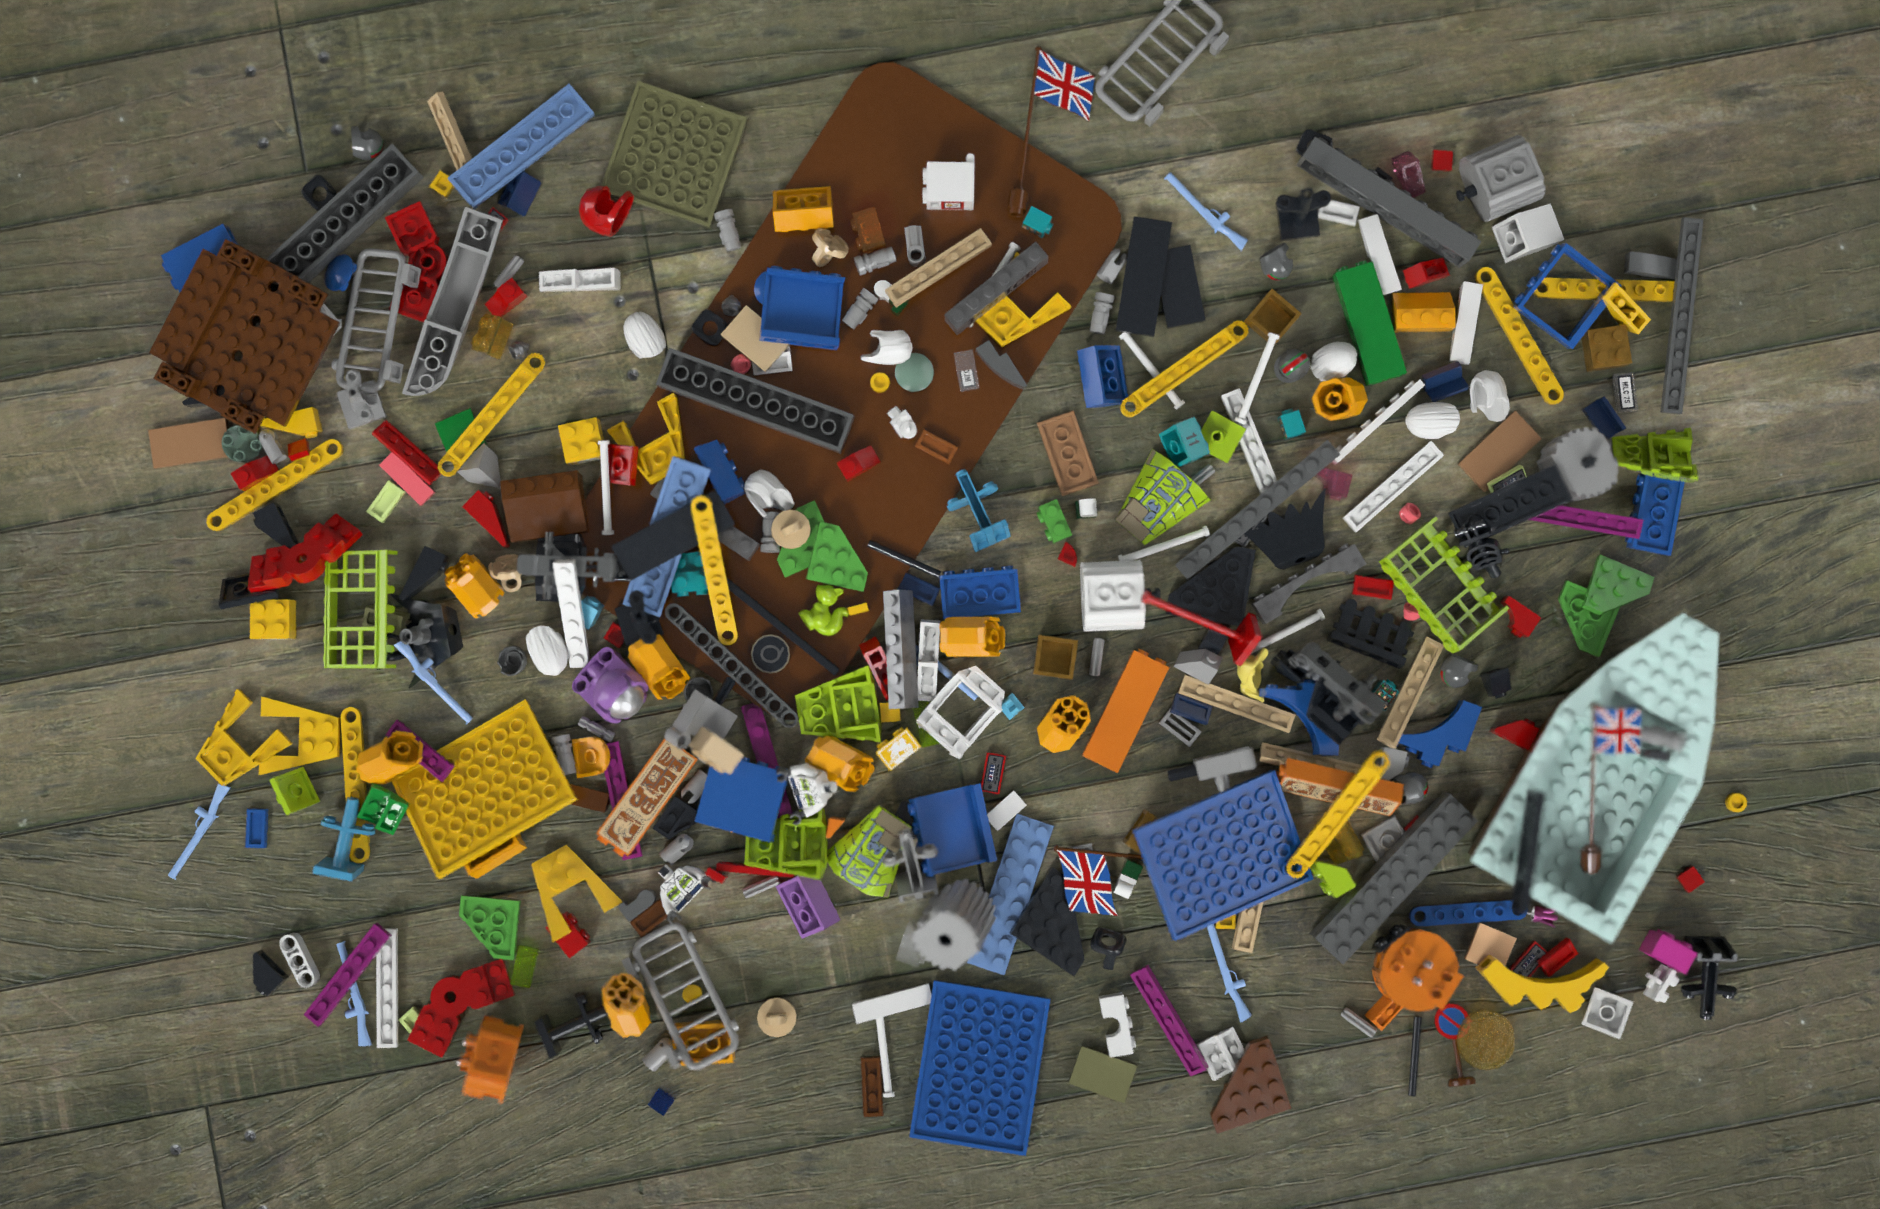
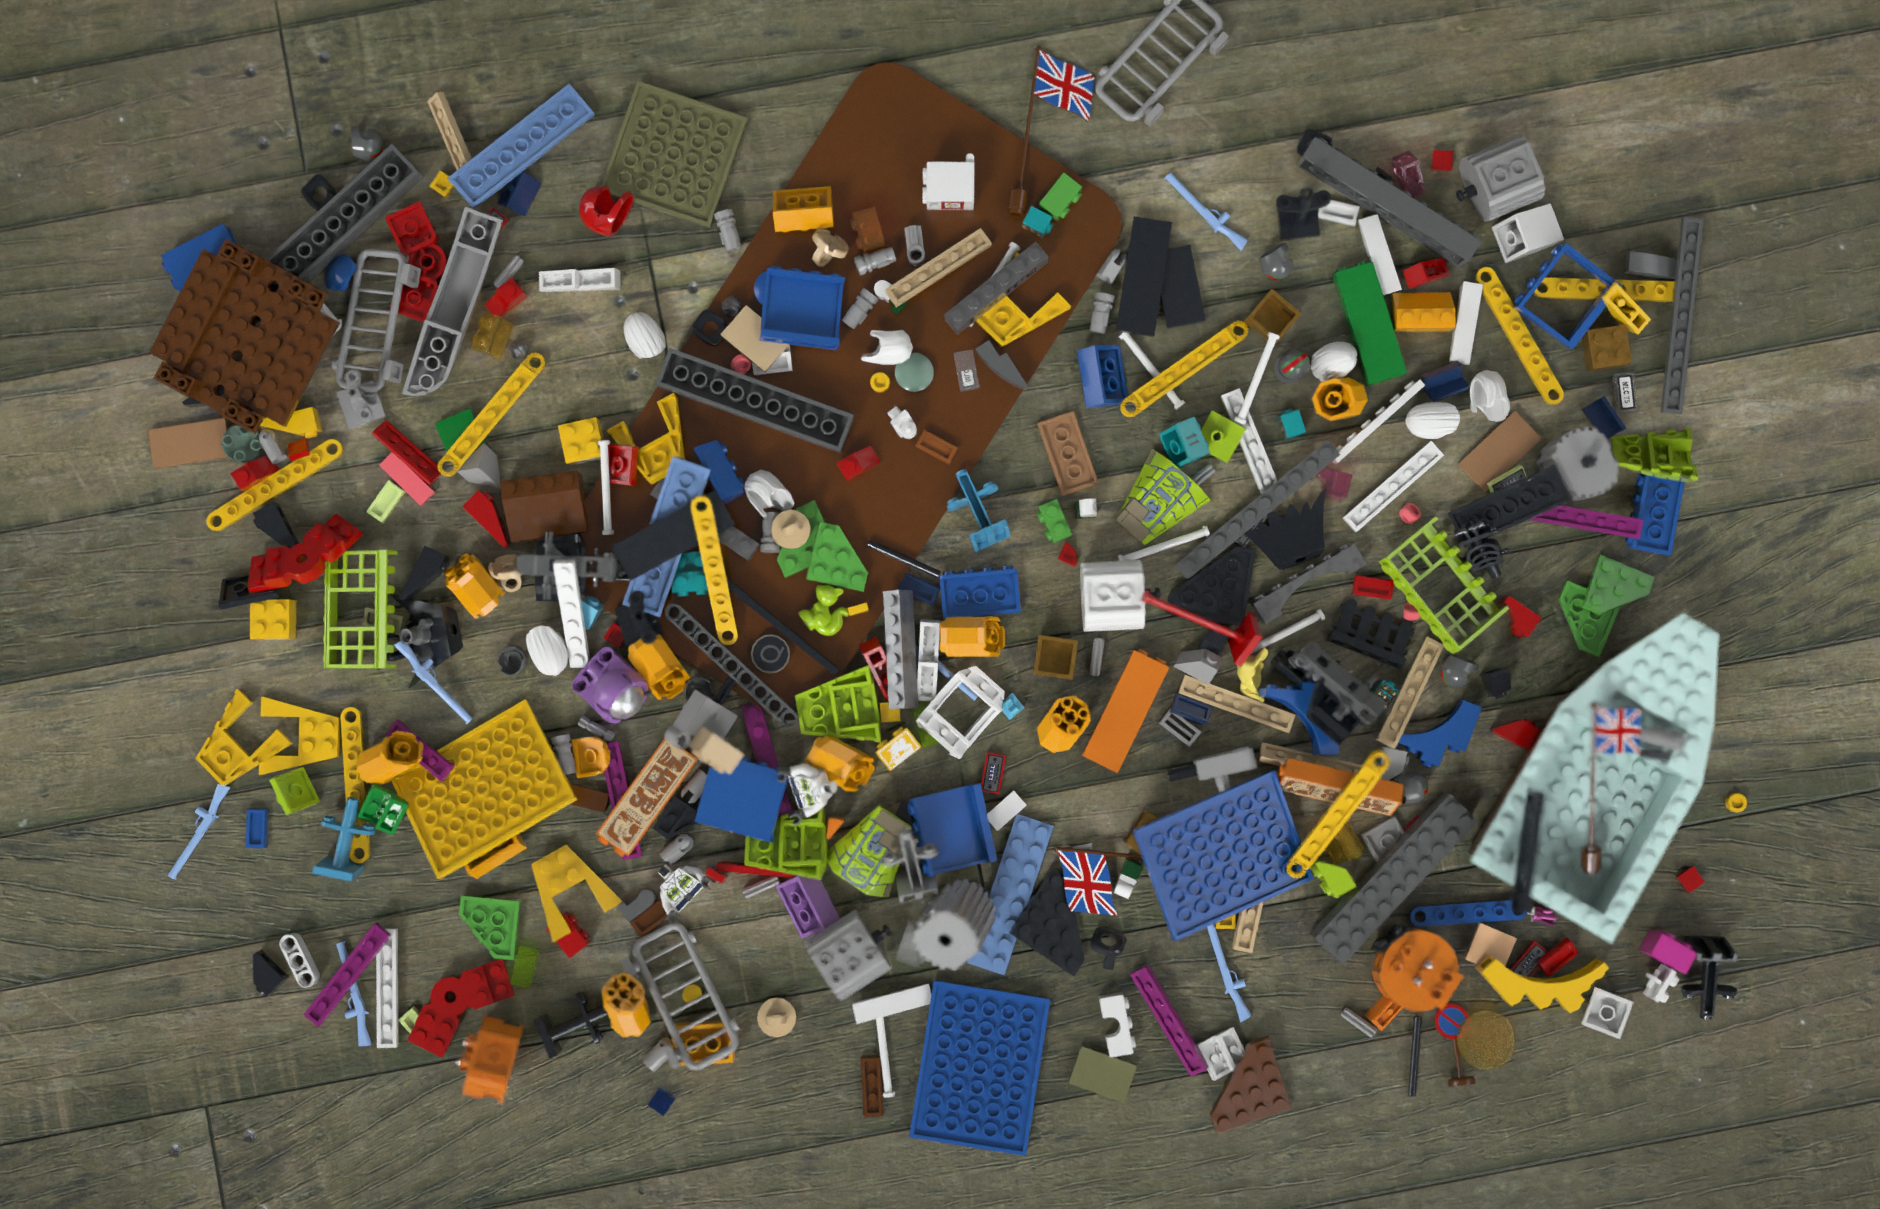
(849, 954): none -> light grey piece
(1060, 197): none -> bright green brick

